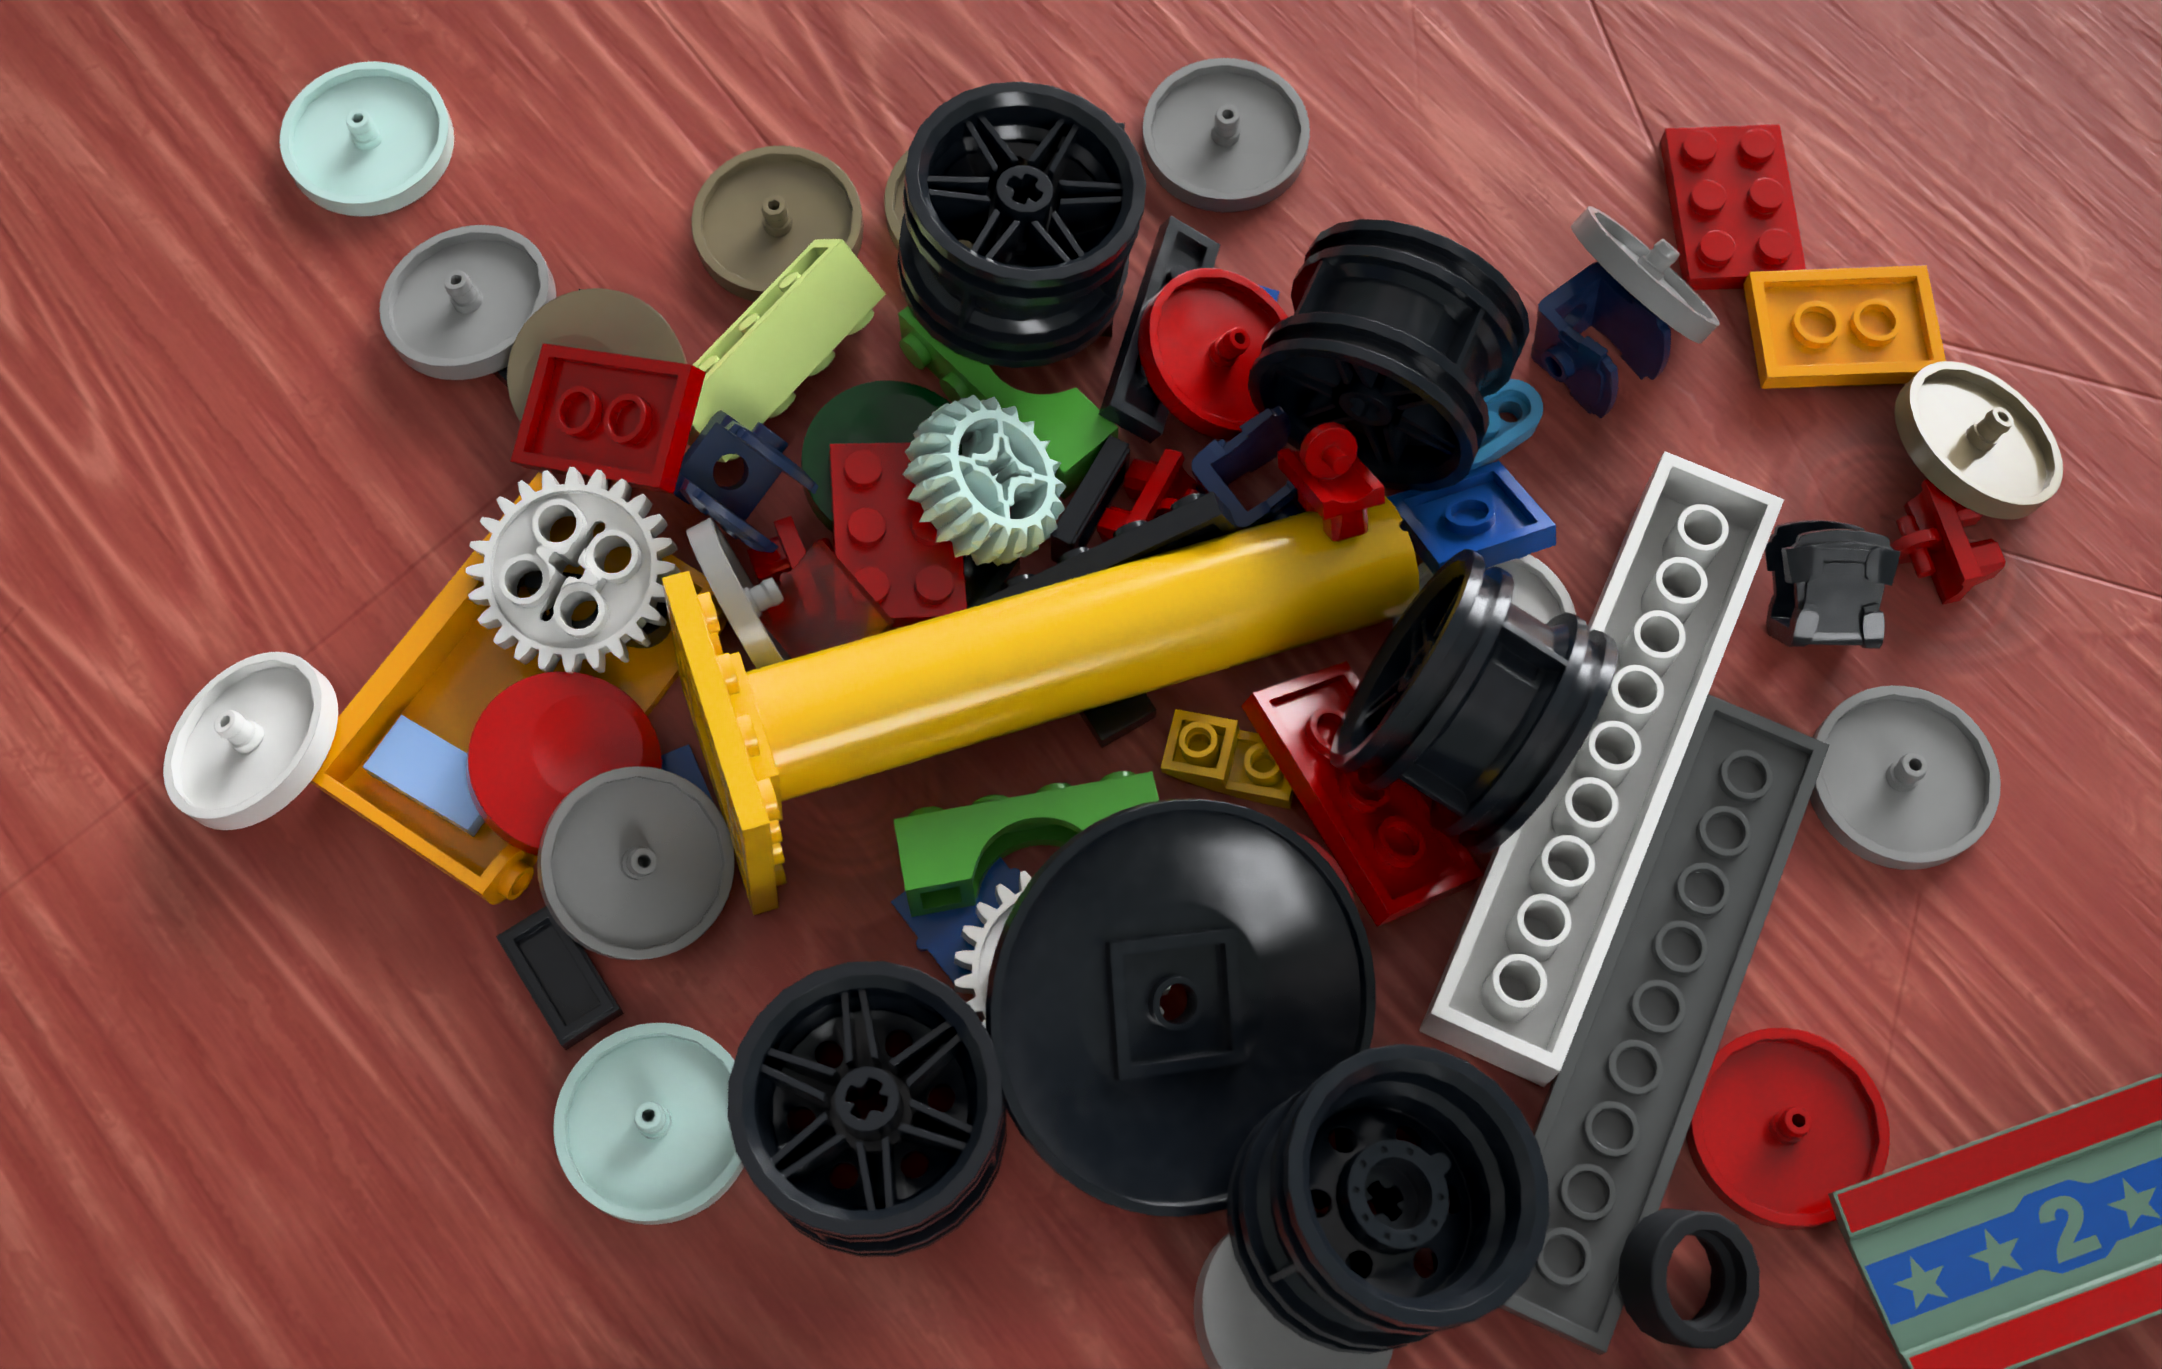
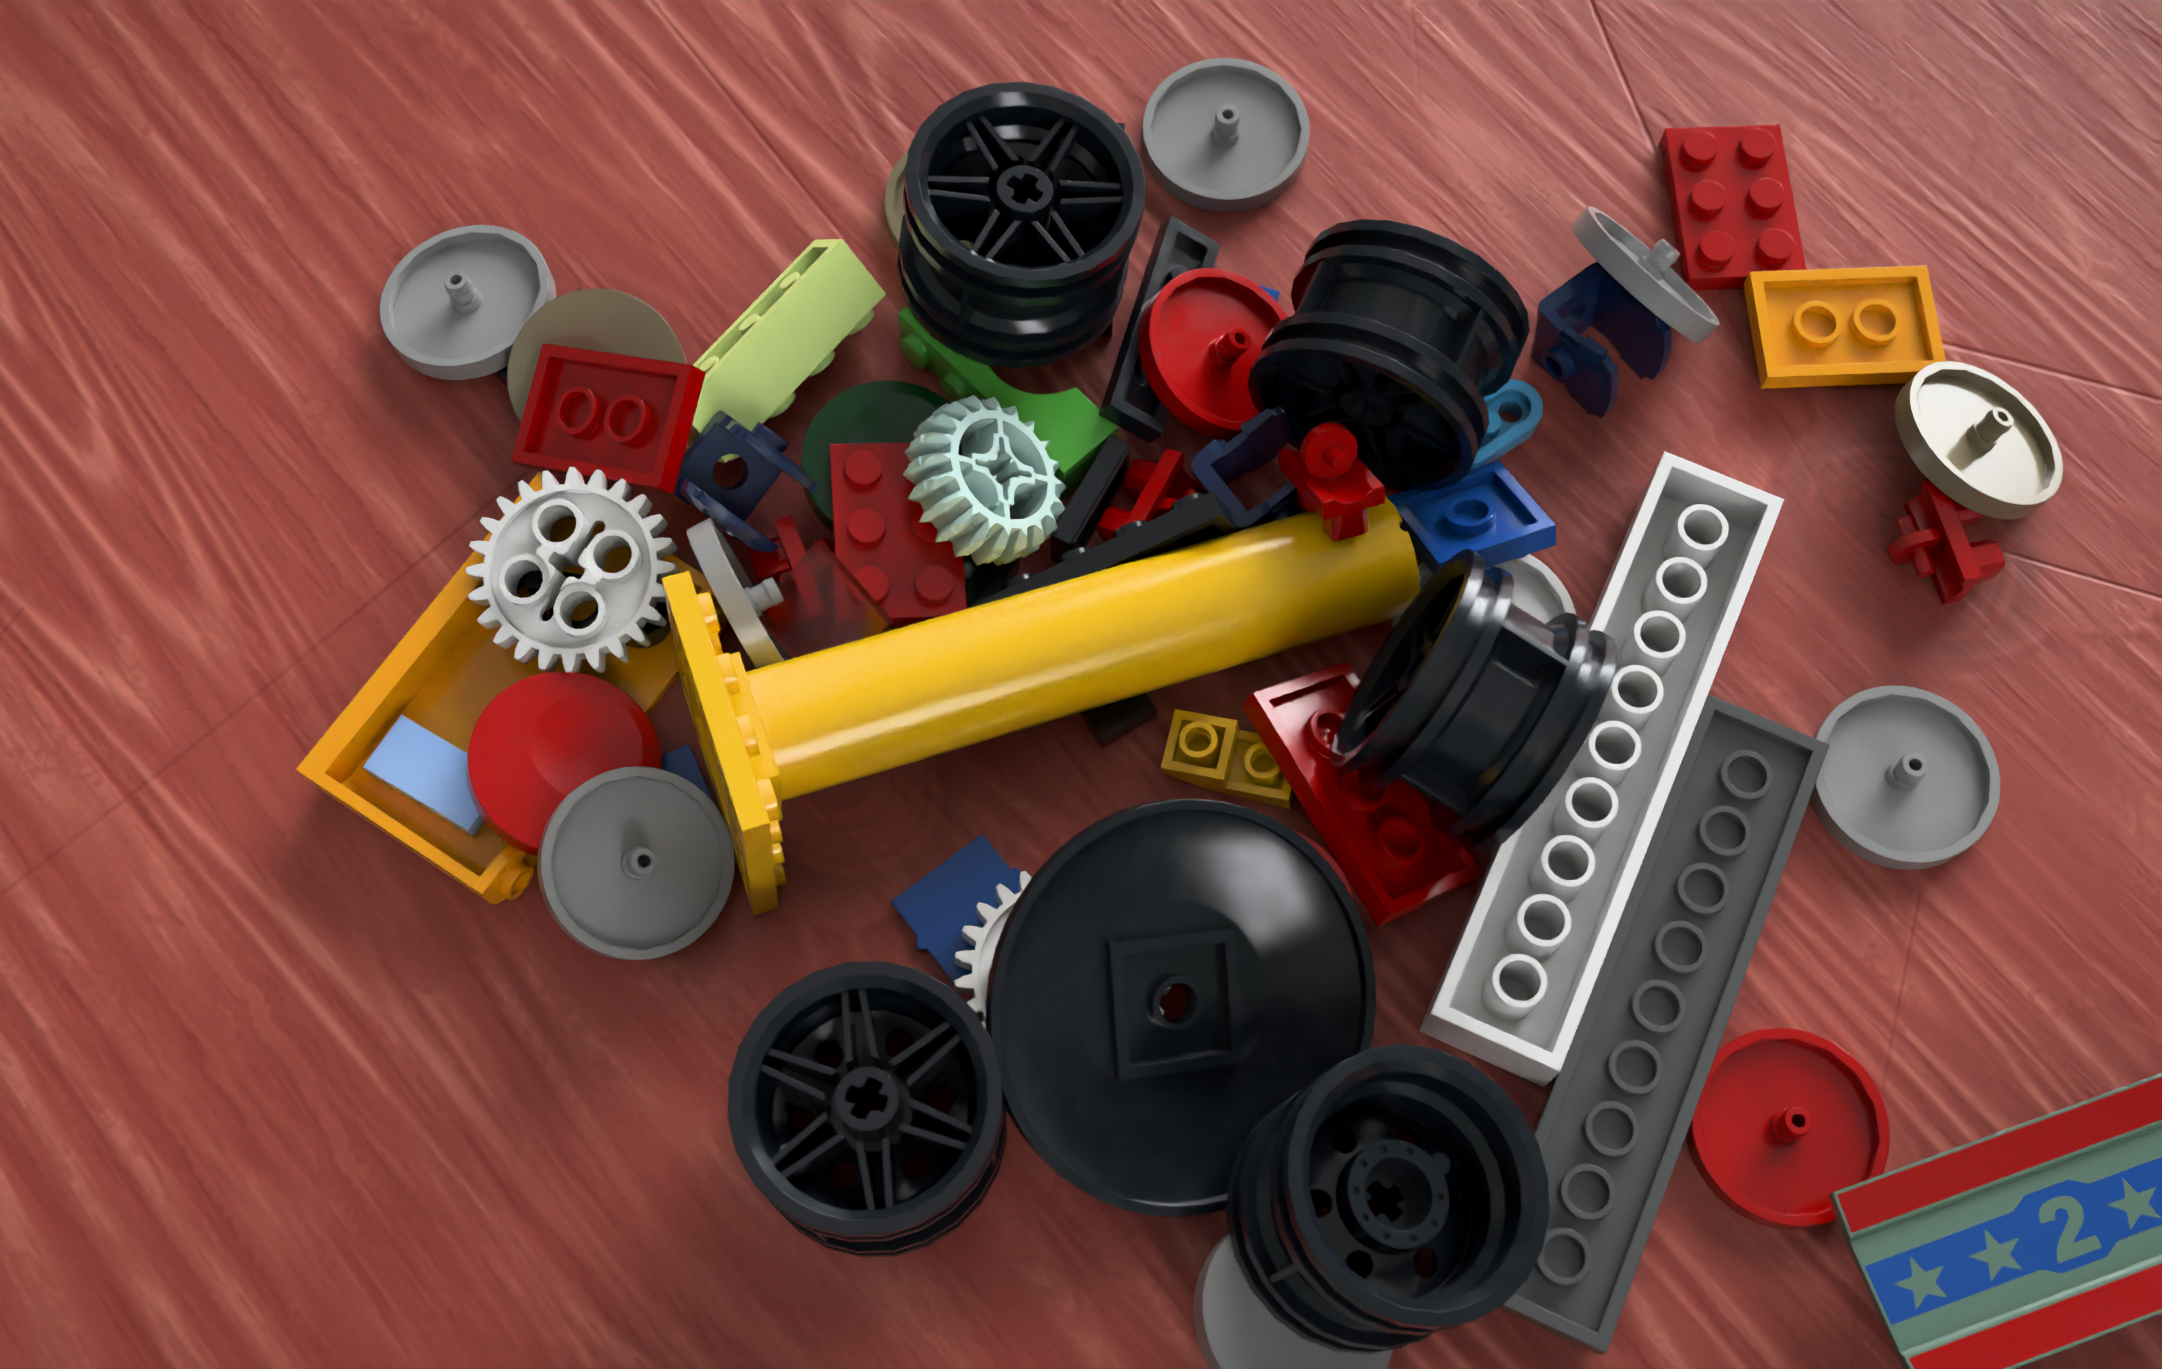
(250, 741): white piece -> none
(367, 138): light aqua piece -> none
(559, 978): black tile -> none
(648, 1124): light aqua piece -> none
(767, 210): dark tan piece -> none
(953, 848): bright green arch -> none
(1732, 1280): black tyre -> none
(1828, 584): black piece -> none

